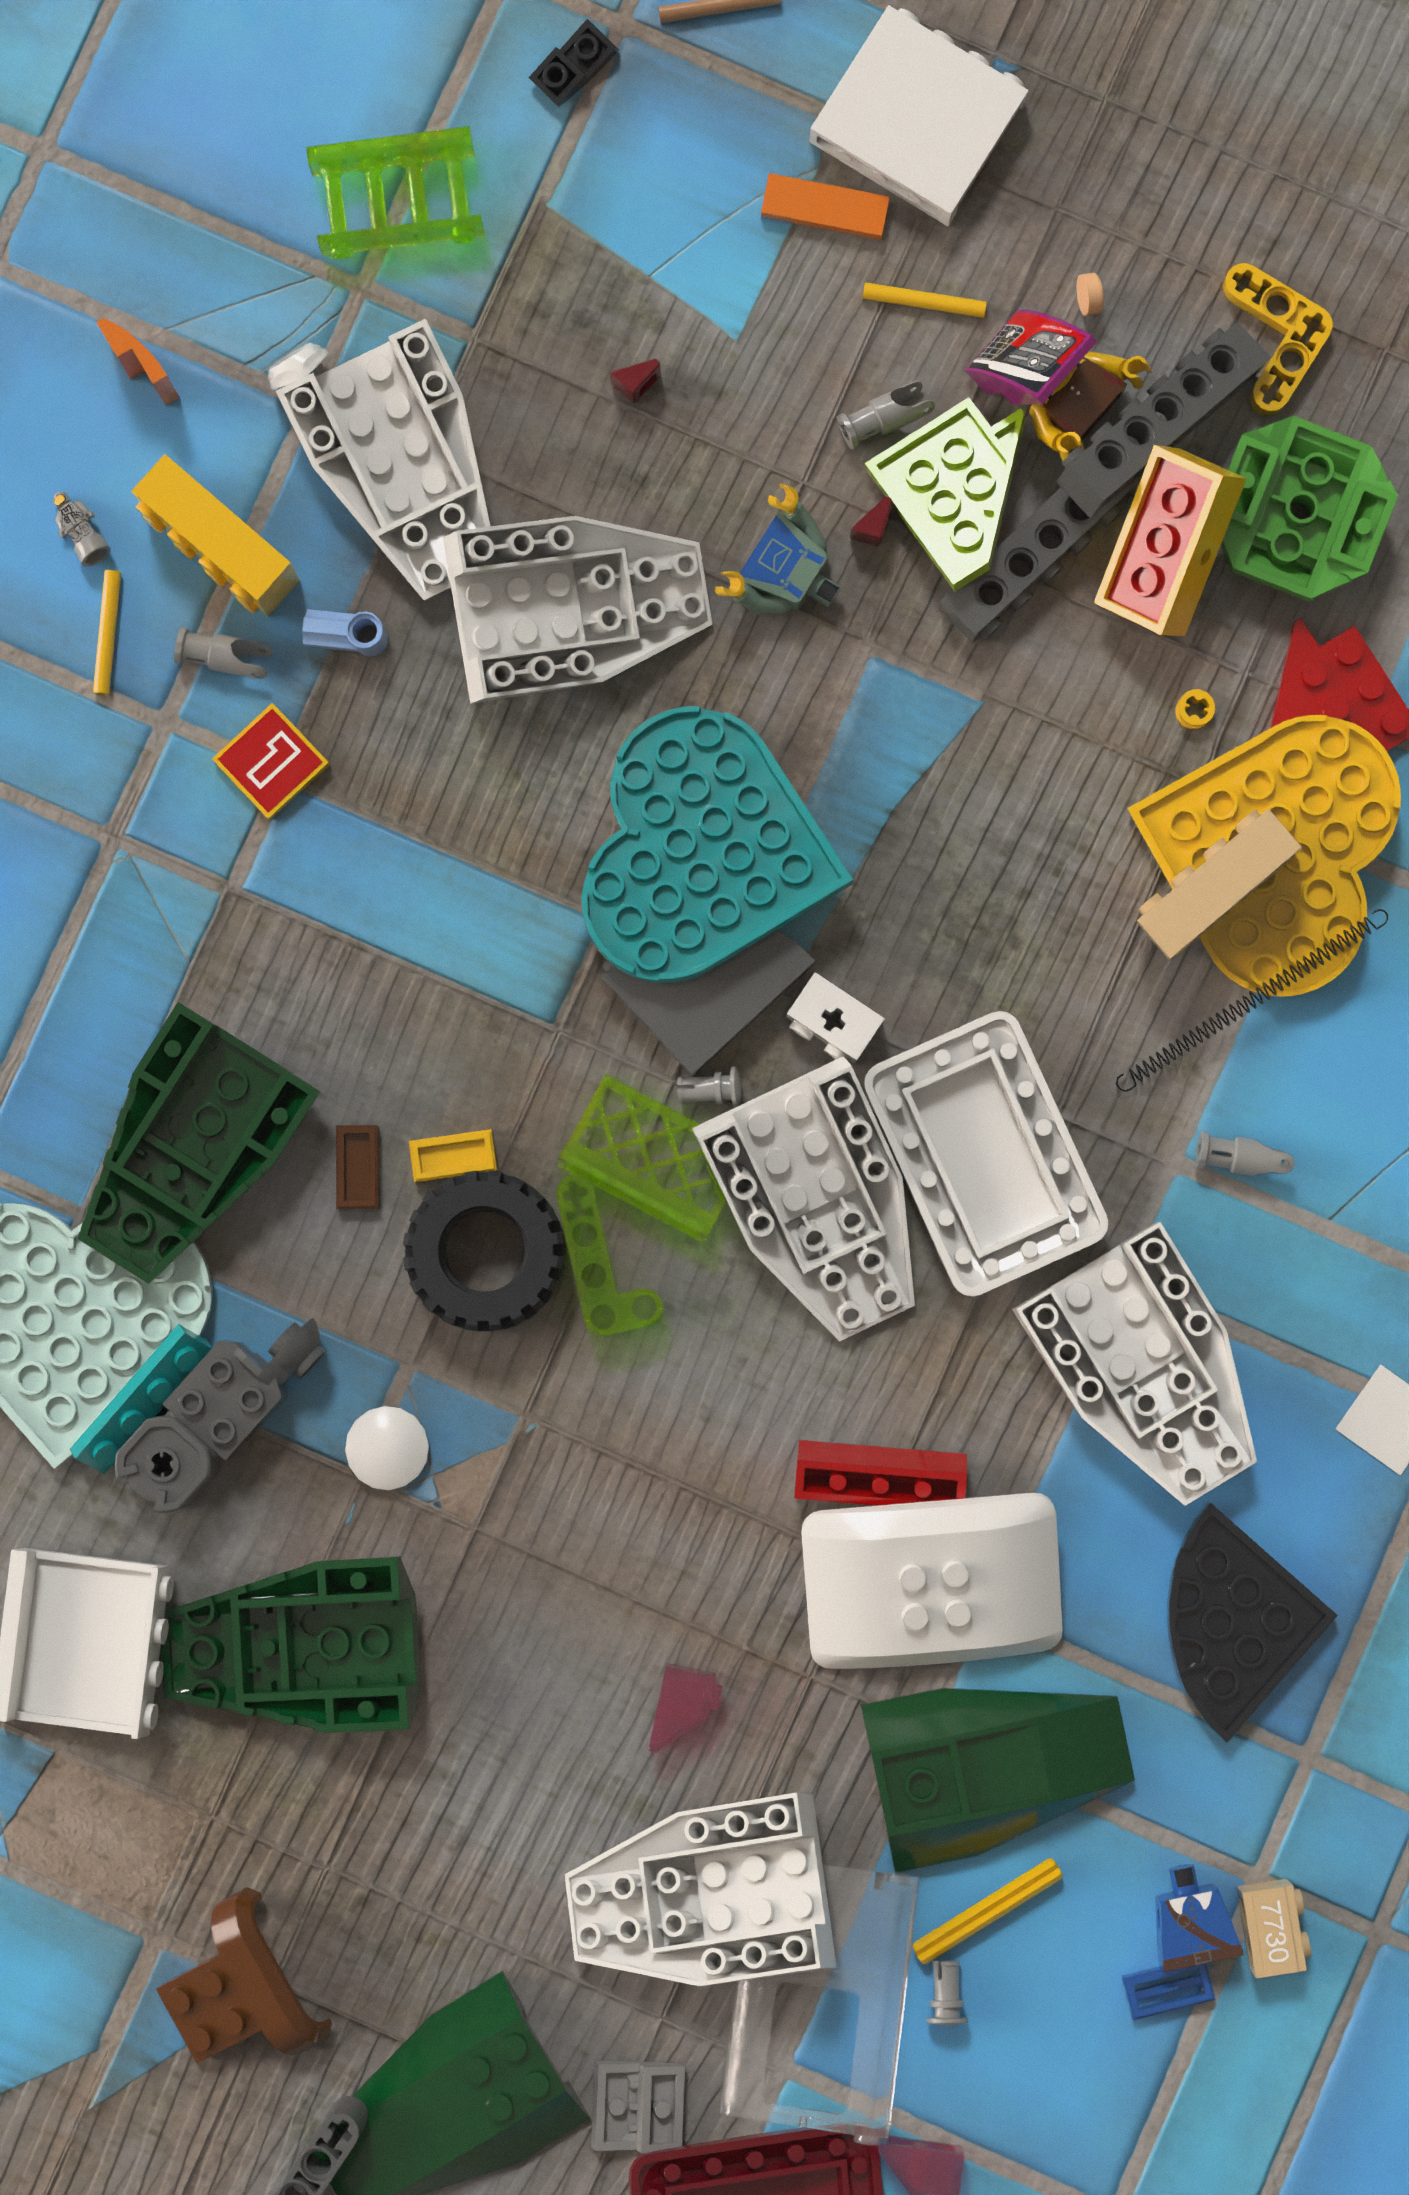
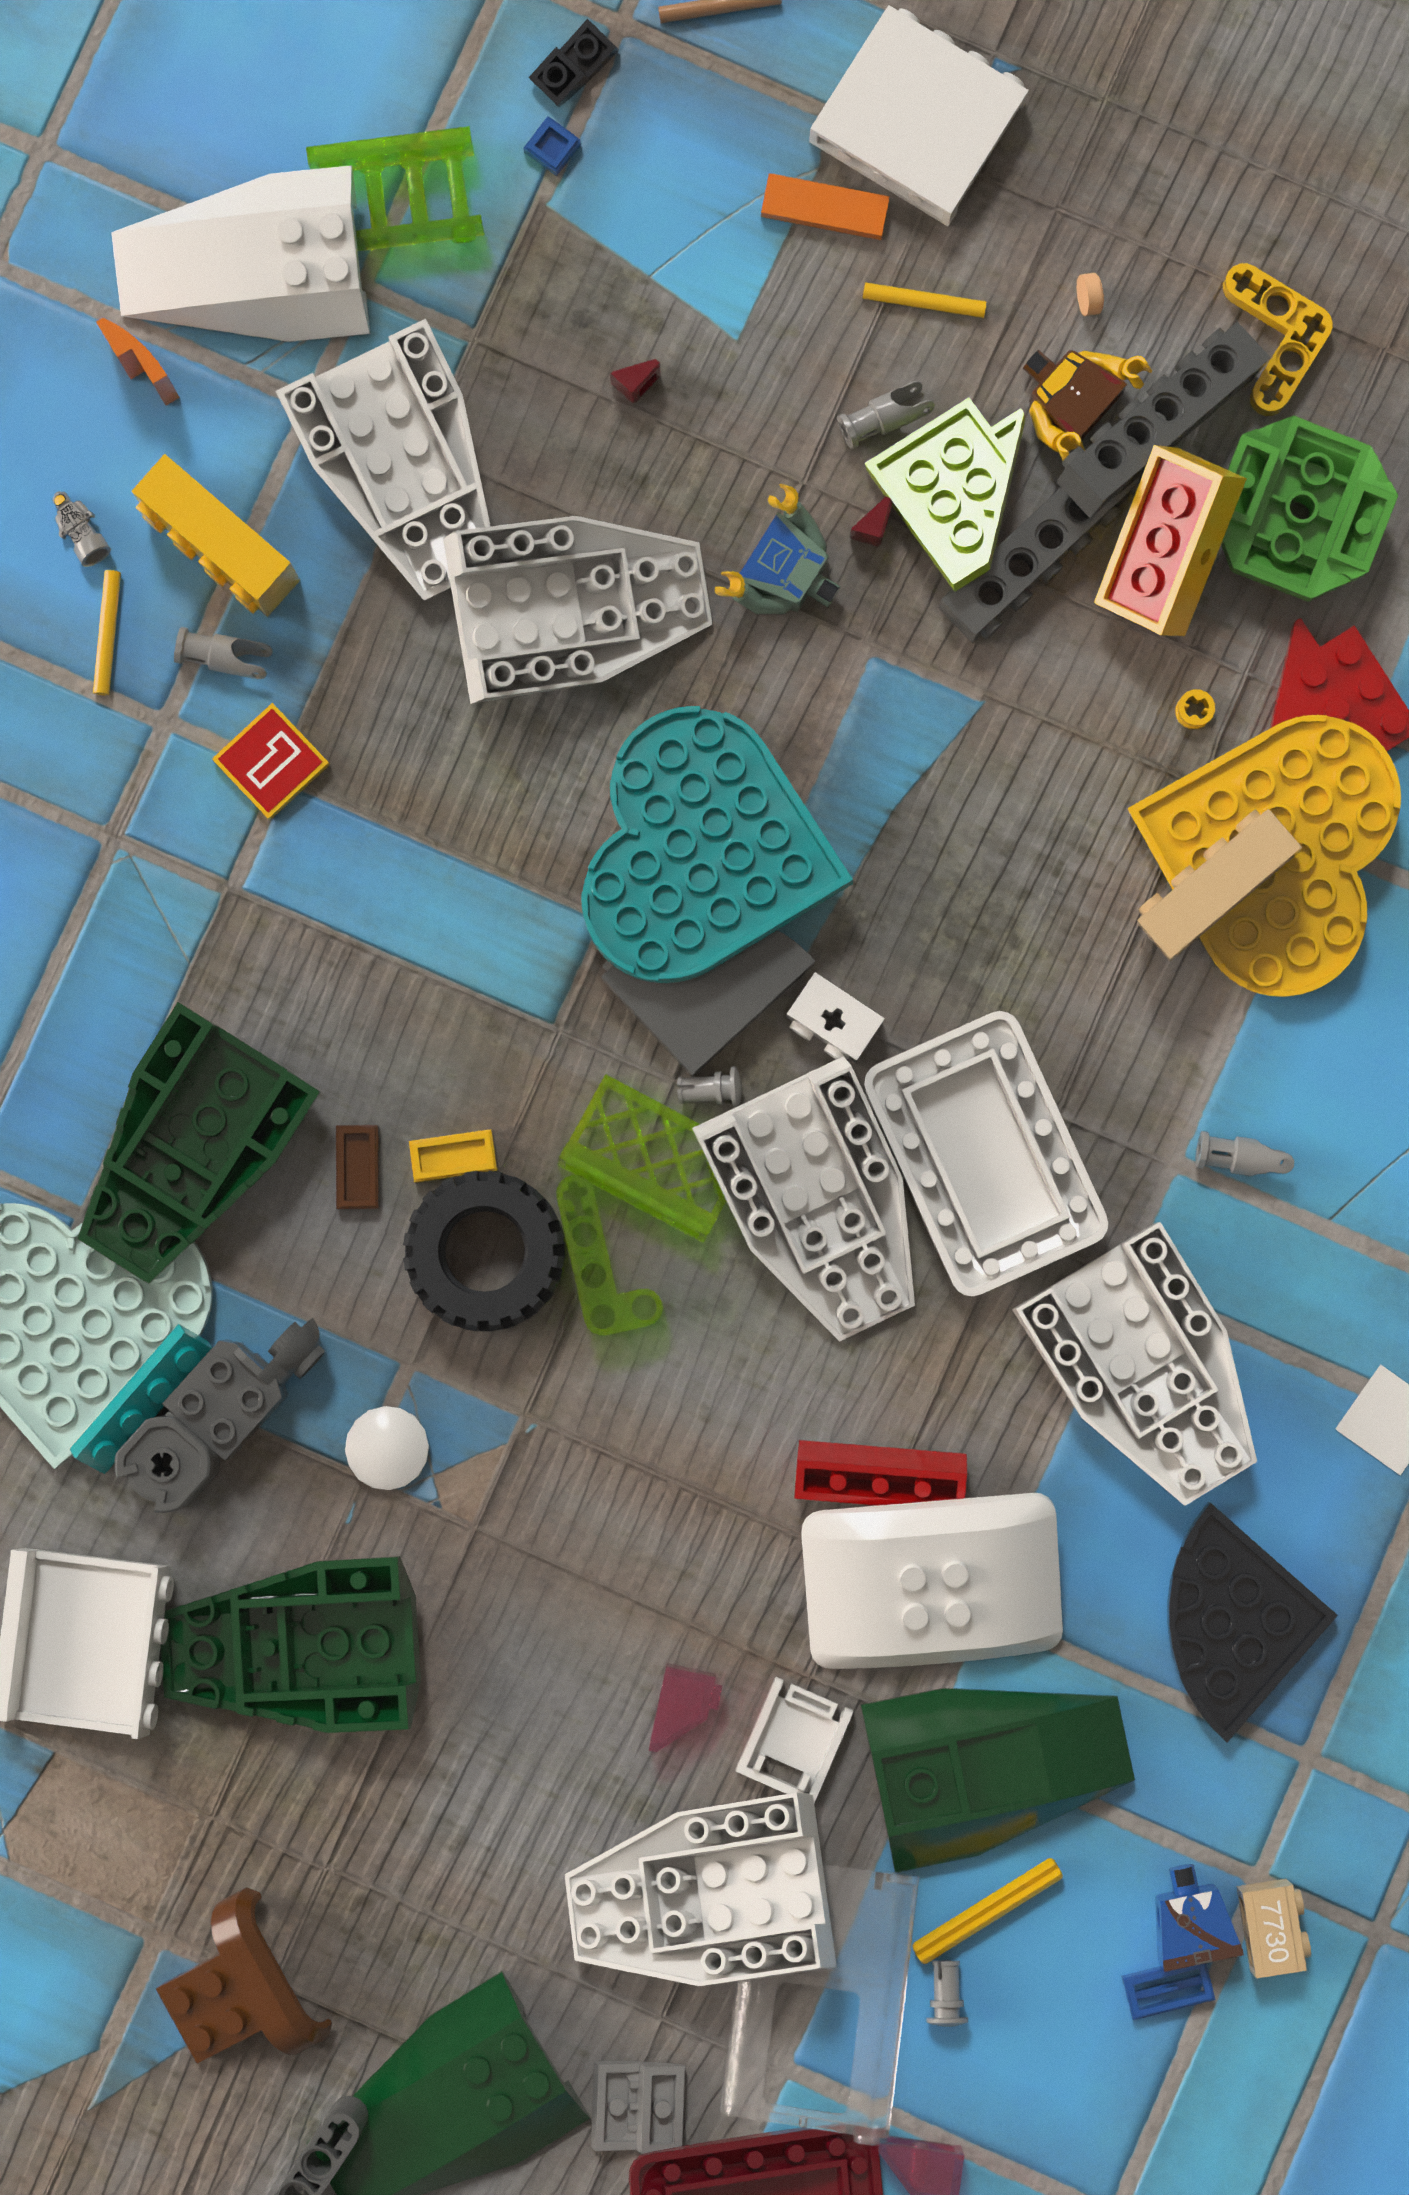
(251, 260): none -> white wedge
(296, 365): white piece -> none
(341, 632): light blue piece -> none
(552, 146): none -> blue tile
(797, 1733): none -> white container
(1029, 357): slope -> none
(1254, 1006): black piece -> none

